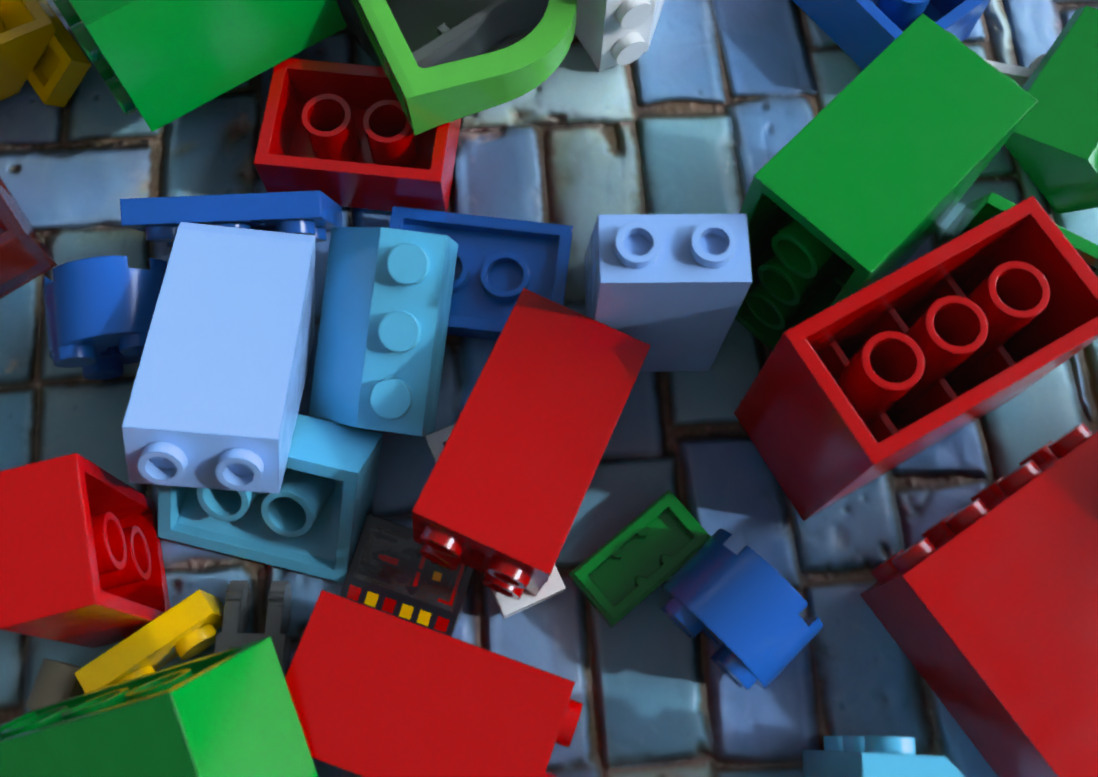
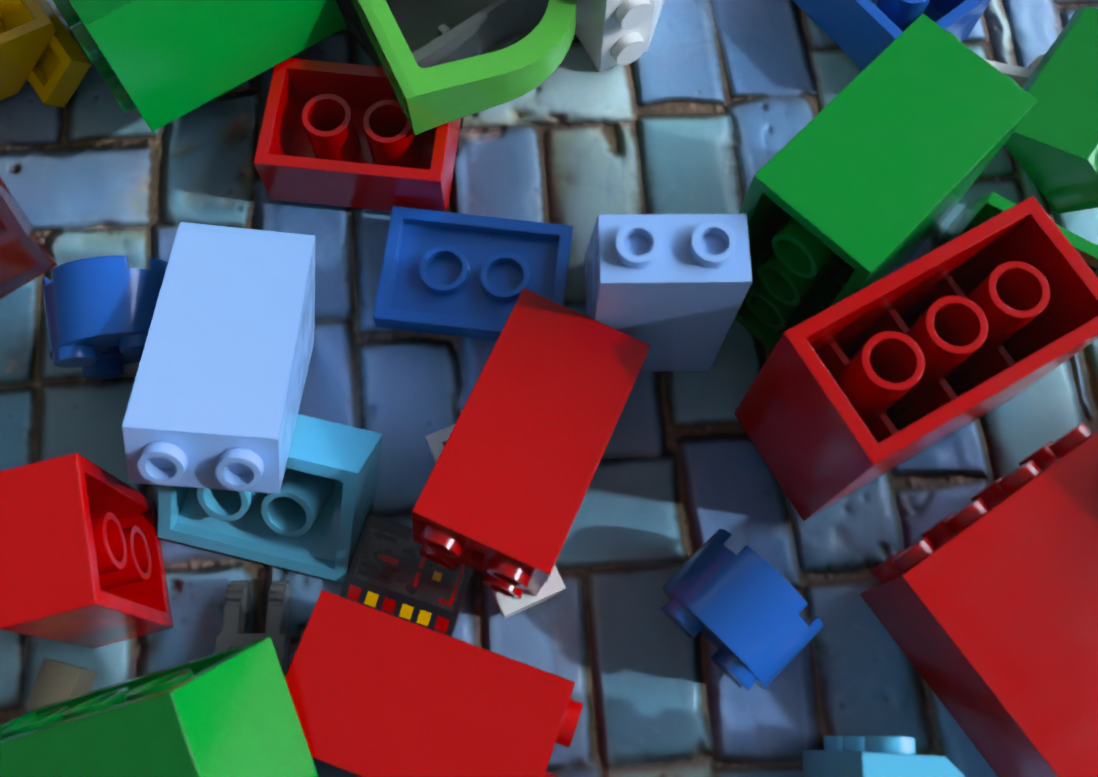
(178, 632): yellow plate -> none
(274, 211): blue plate -> none
(383, 329): medium azure slope -> none
(639, 558): green plate -> none

